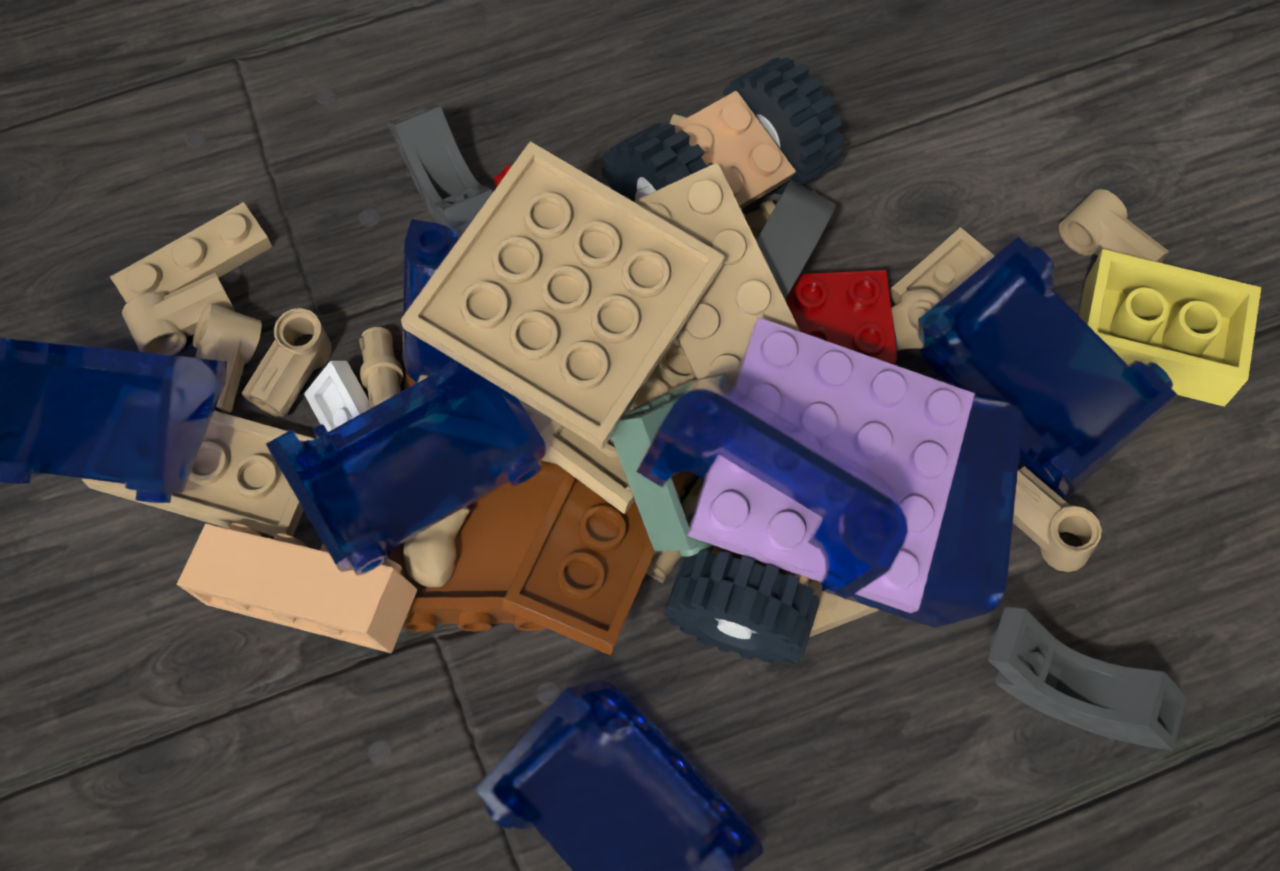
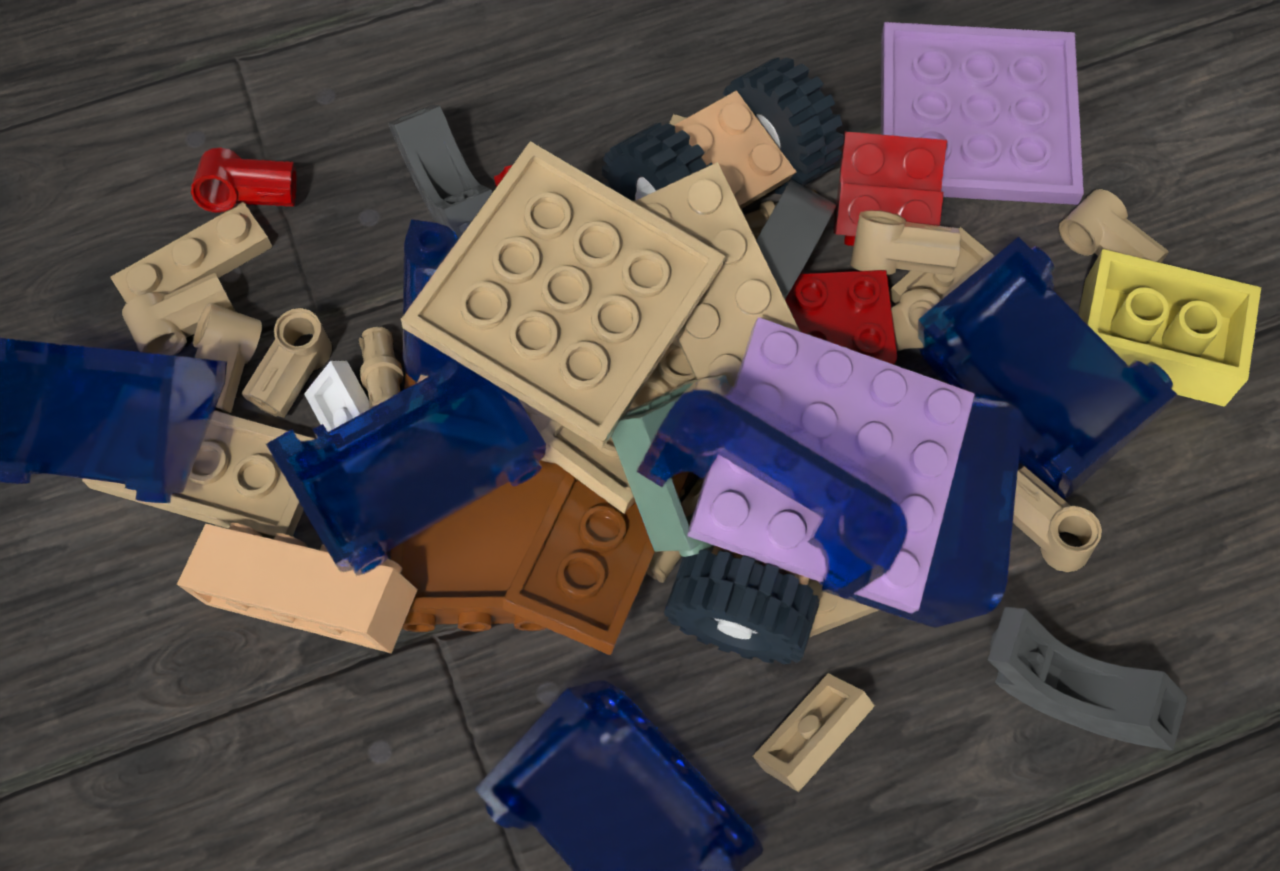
(228, 179): none -> red piece
(432, 553): tan animal -> none
(813, 731): none -> tan plate
(889, 176): none -> red plate
(891, 243): none -> tan piece
(997, 100): none -> lavender plate

